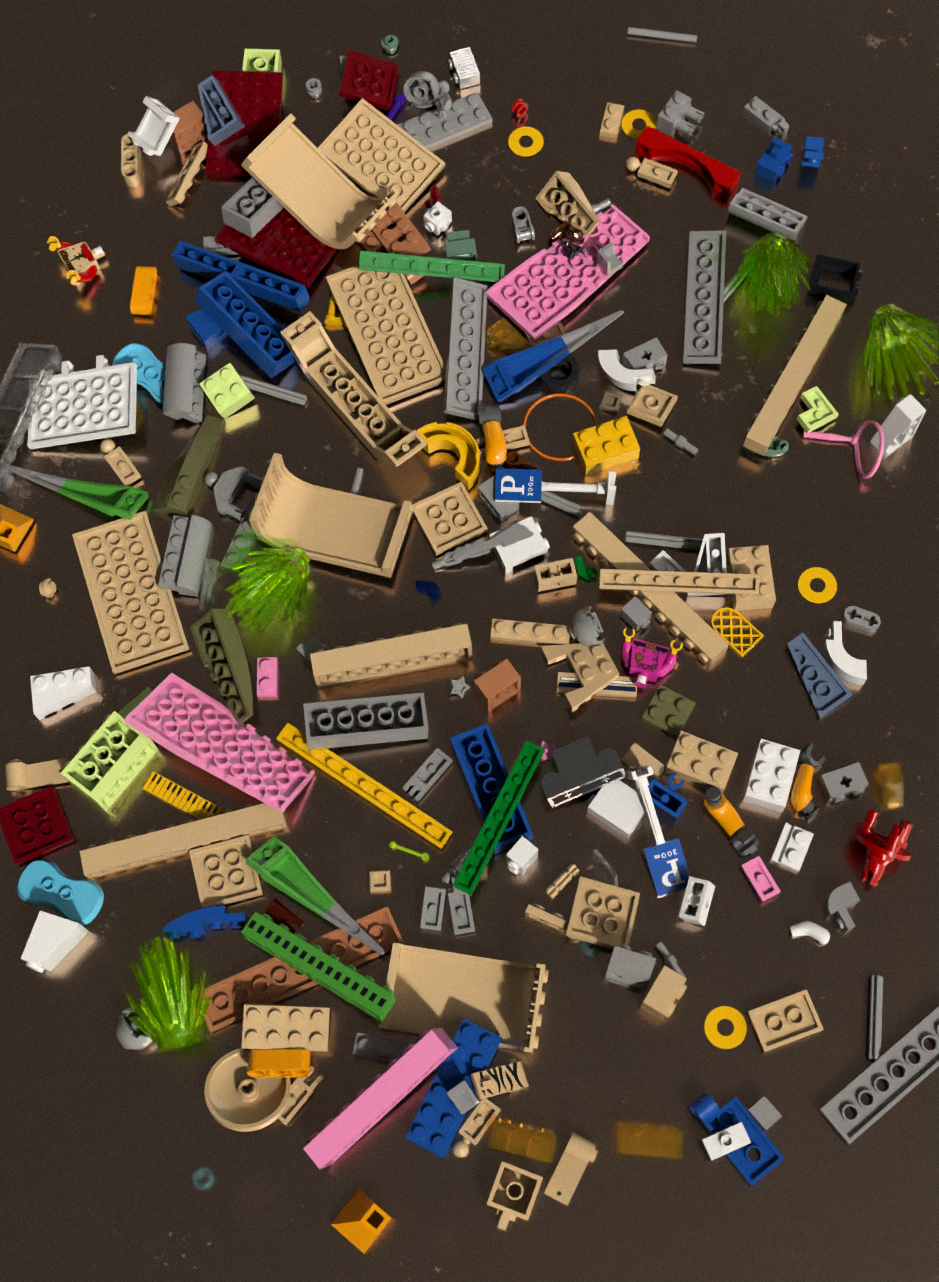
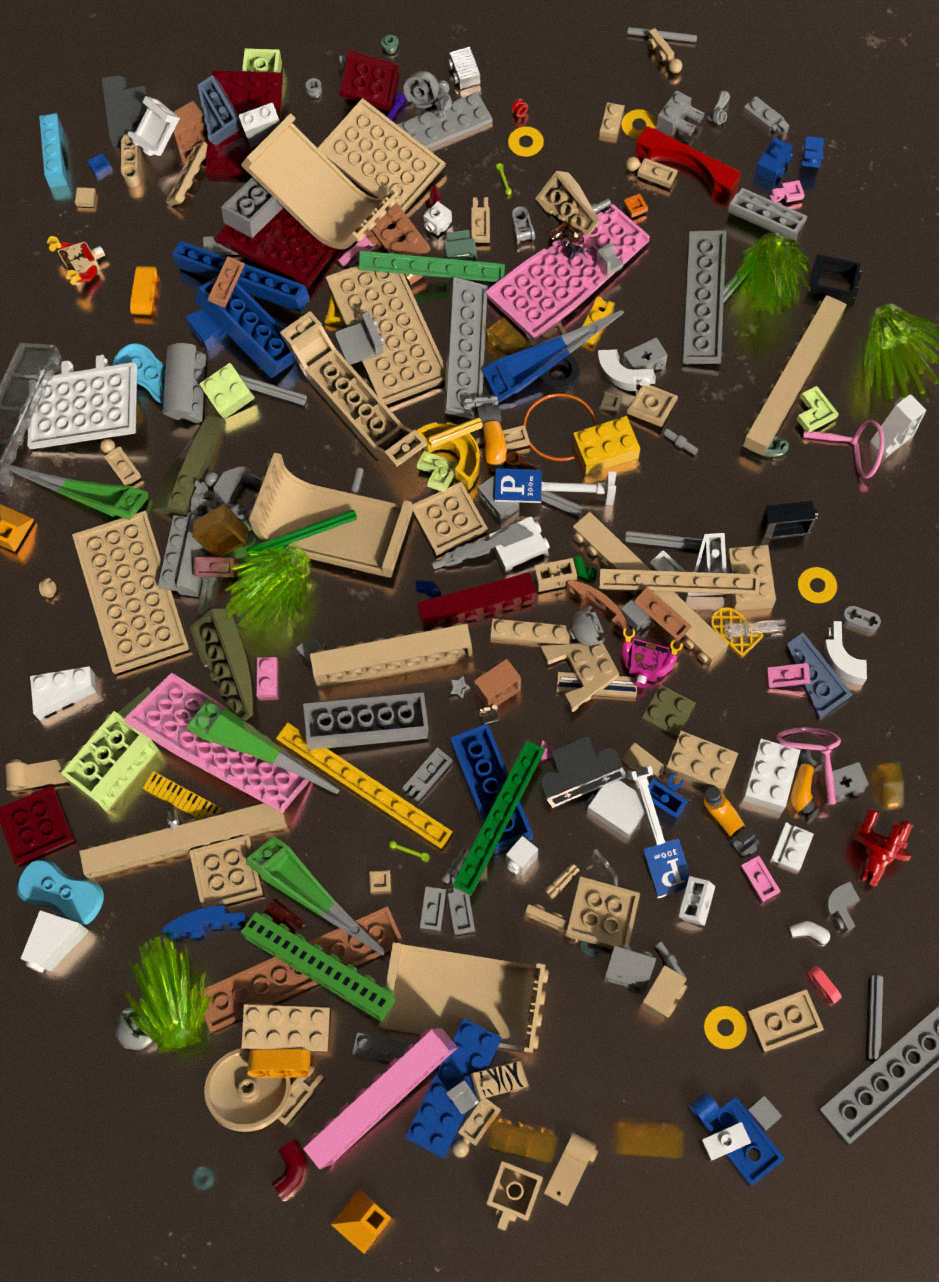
(52, 152): none -> medium azure arch
(85, 197): none -> tan tile
(99, 164): none -> blue tile
(123, 107): none -> dark grey brick
(172, 817): none -> light grey axle
(198, 500): none -> light grey piece
(216, 566): none -> dark red hinge
(220, 531): none -> pearl gold piece
(226, 282): none -> nougat plate
(229, 730): none -> bright green plate
(259, 123): none -> white panel
(294, 1170): none -> dark red cylinder
(305, 532): none -> green axle
(350, 258): none -> bright pink plate
(360, 340): none -> light grey bracket
(441, 468): none -> yellowish green plate
(455, 432): none -> yellow axle
(477, 601): none -> dark red brick
(479, 401): none -> light grey axle
(481, 221): none -> tan hinge
(488, 714): none -> clear smoke tile
(499, 167): none -> lime hinge
(583, 590): none -> nougat slope
(595, 315): none -> yellow plate
(635, 205): none -> orange plate
(662, 613): none -> nougat plate
(663, 51): none -> tan plate
(719, 115): none -> light grey piece
(745, 628): none -> clear pin
(788, 519): none -> black window
(788, 675): none -> bright pink plate
(790, 191): none -> bright pink plate
(824, 750): none -> bright pink piece
(824, 984): none -> coral beam

